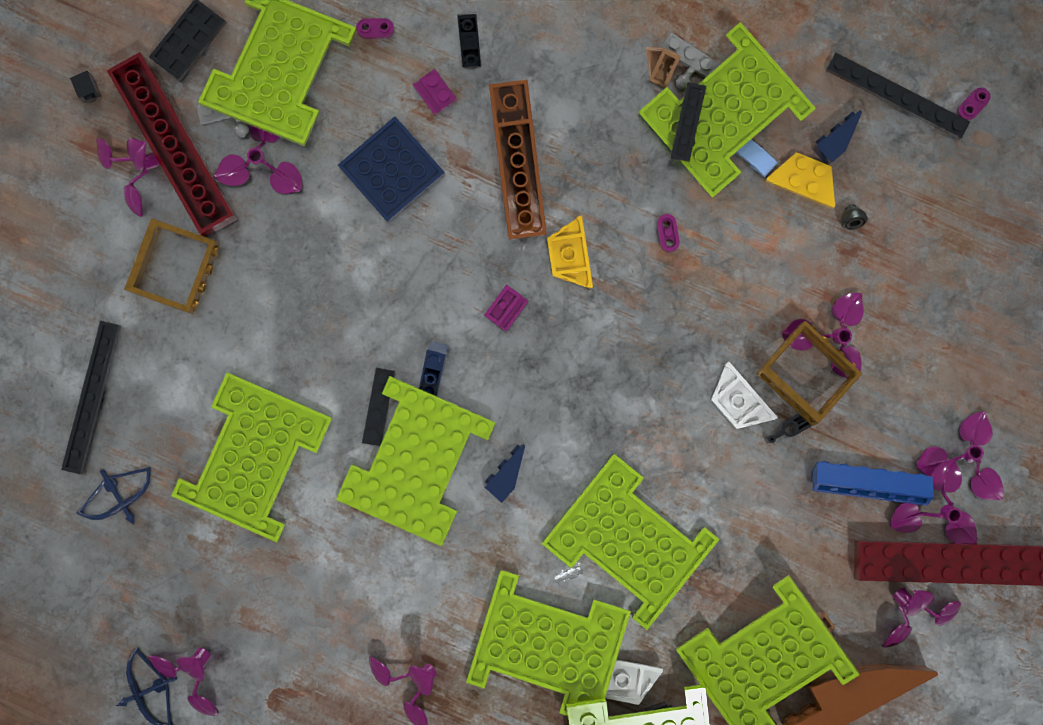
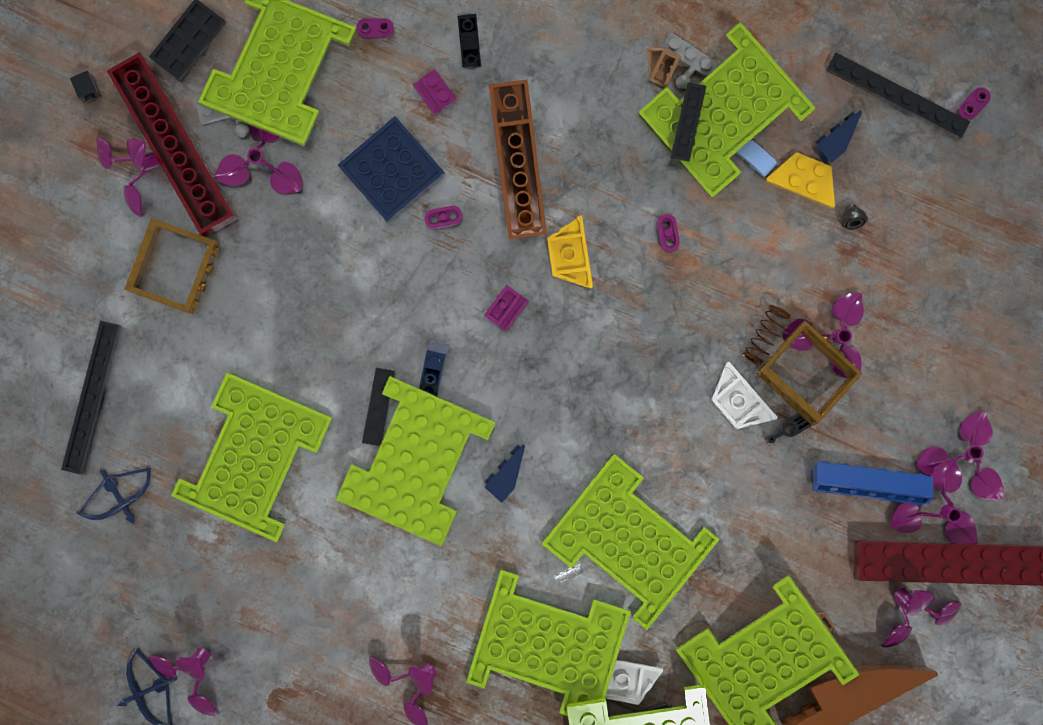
(443, 216): none -> magenta plate
(754, 358): none -> reddish brown piece

